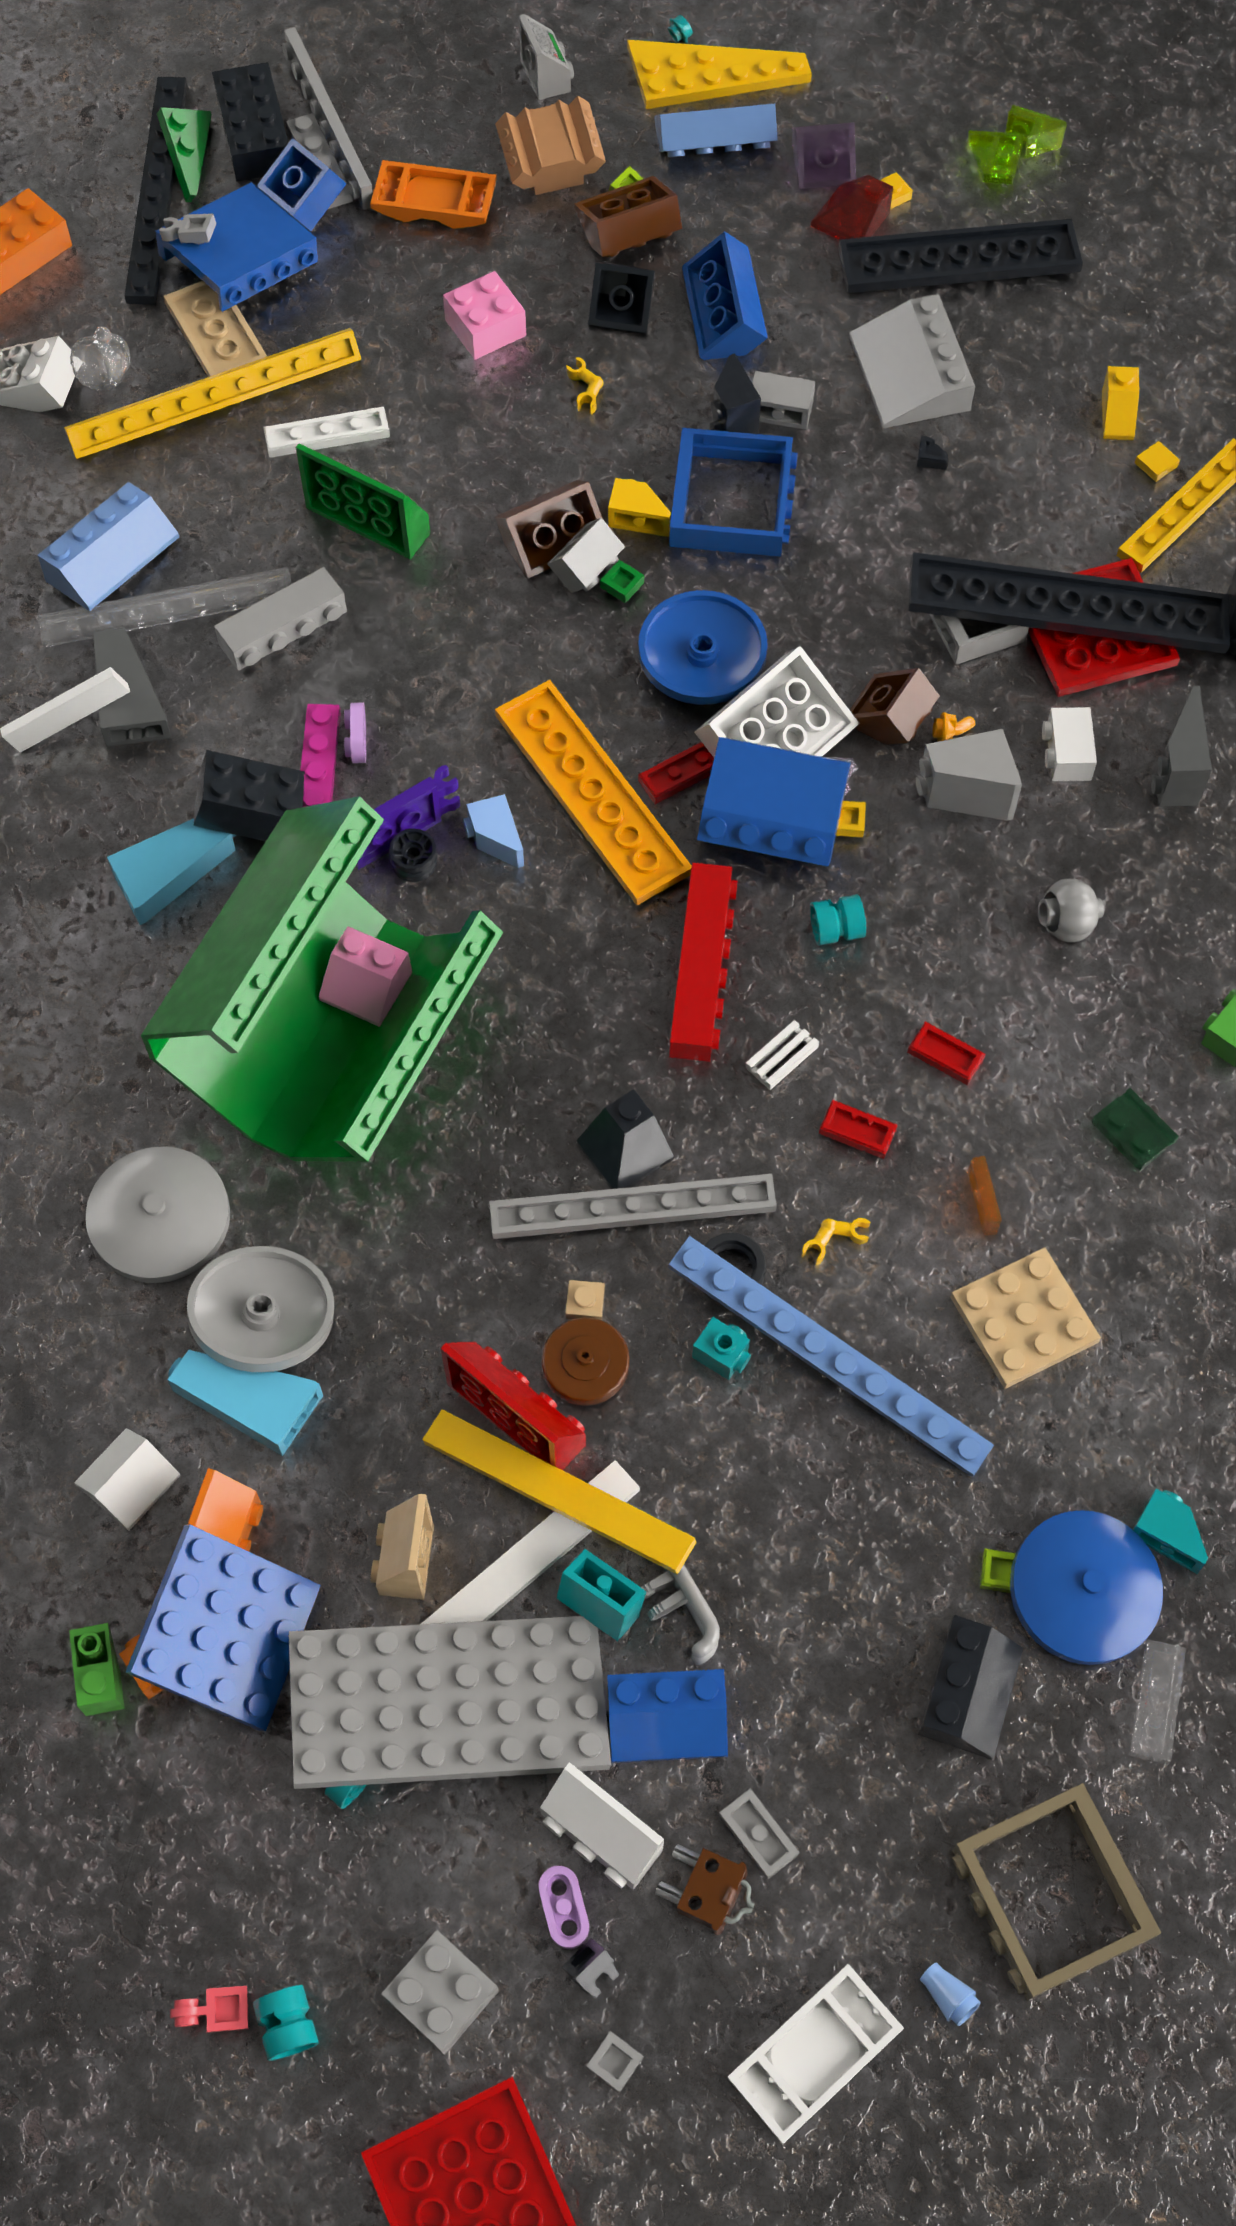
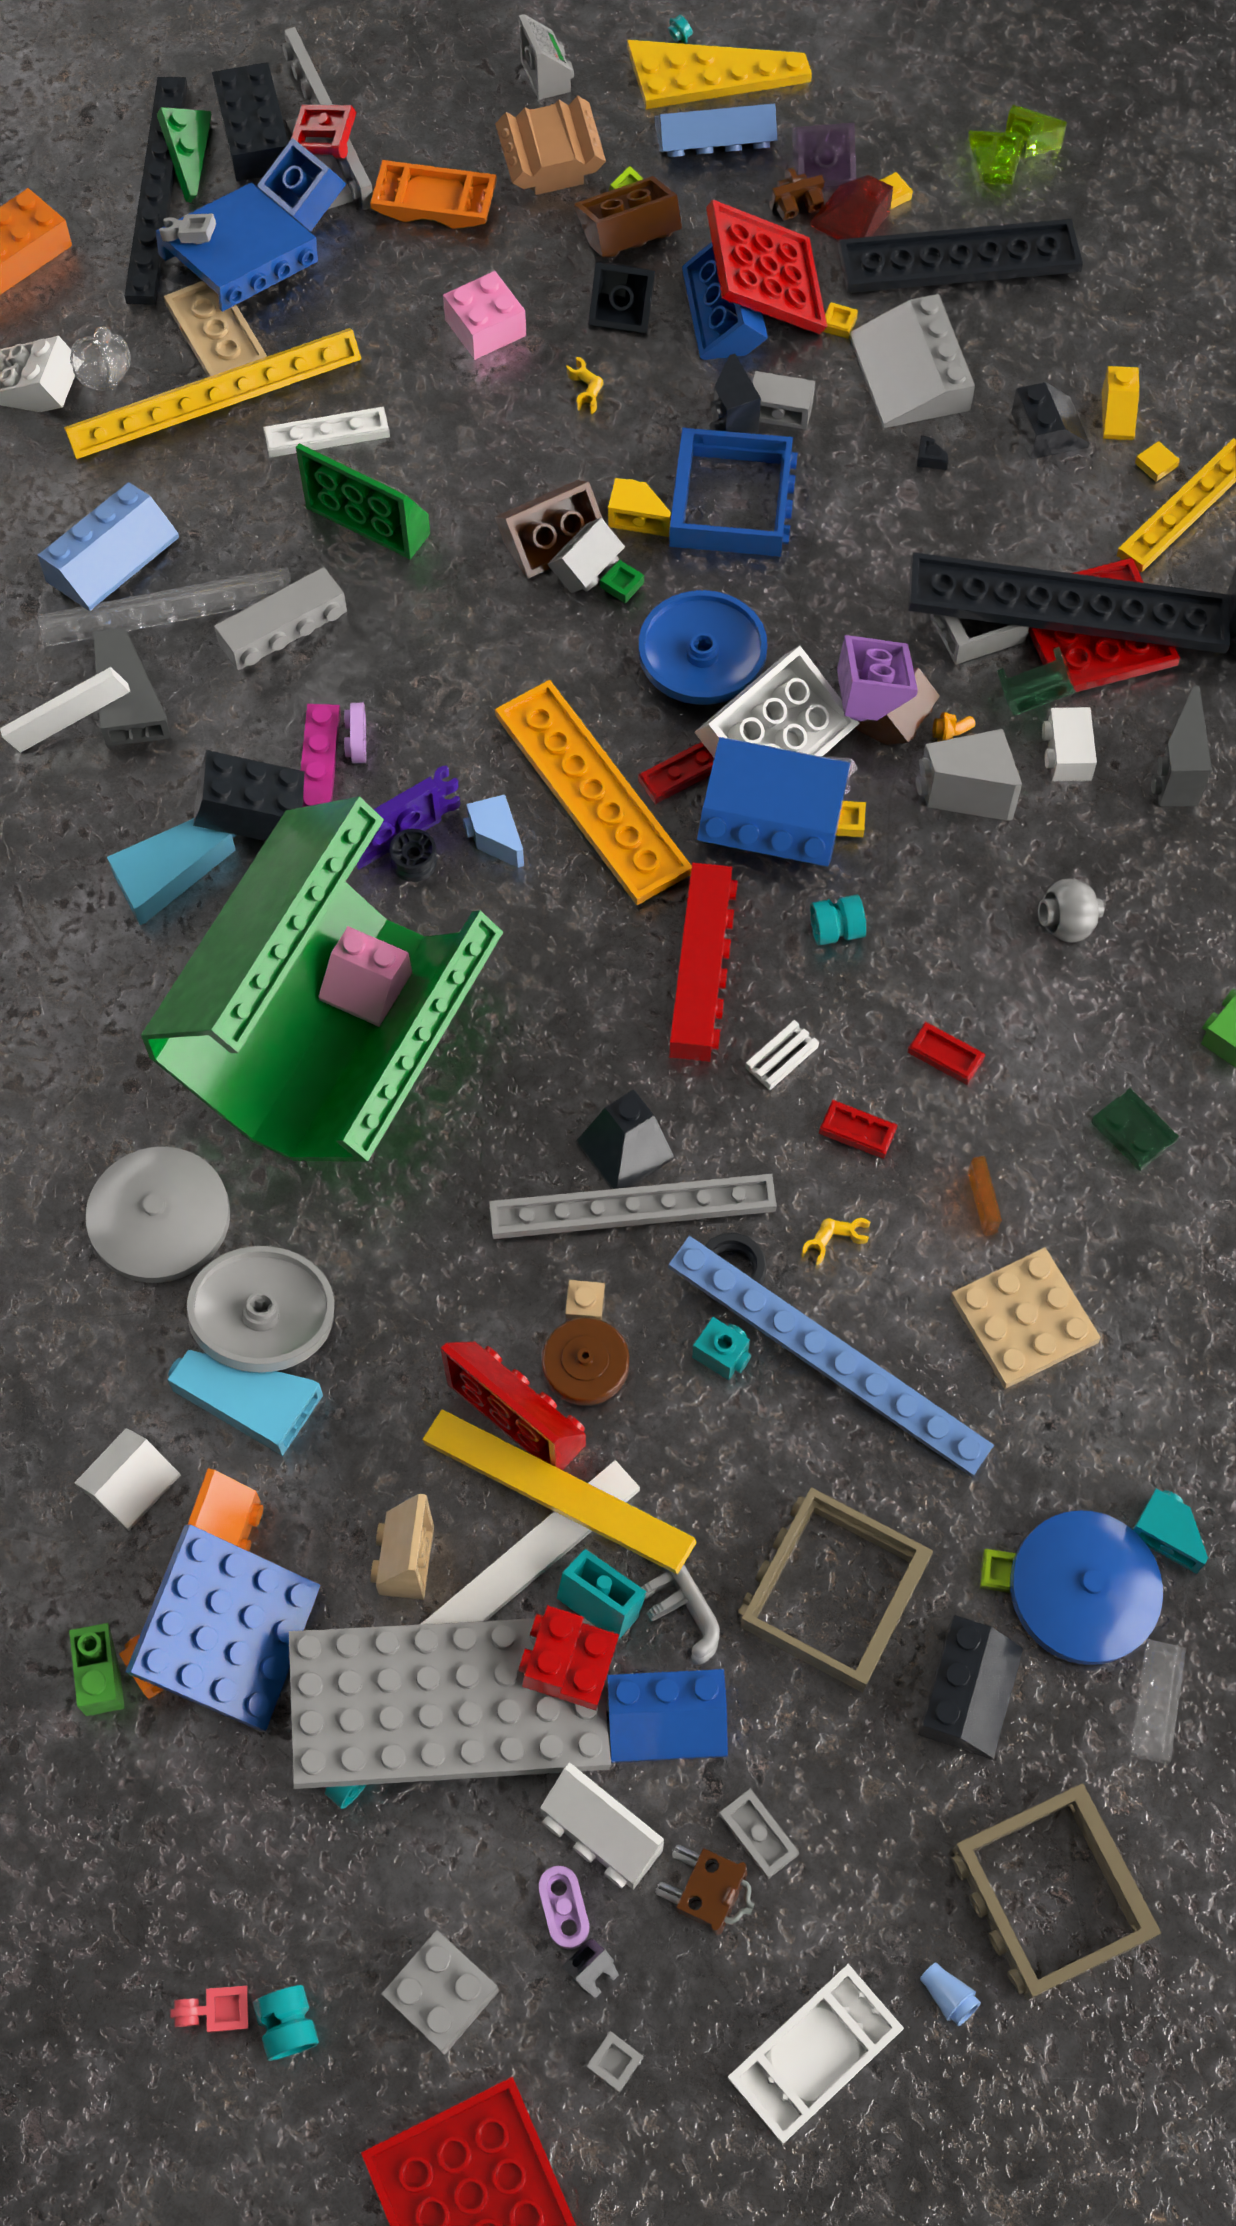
(325, 122): none -> red plate
(568, 1658): none -> red plate
(765, 267): none -> red plate
(785, 1543): none -> dark tan window
(797, 190): none -> reddish brown hips
(840, 320): none -> yellow tile
(874, 677): none -> medium lavender slope
(1037, 685): none -> clear green panel
(1047, 421): none -> black slope

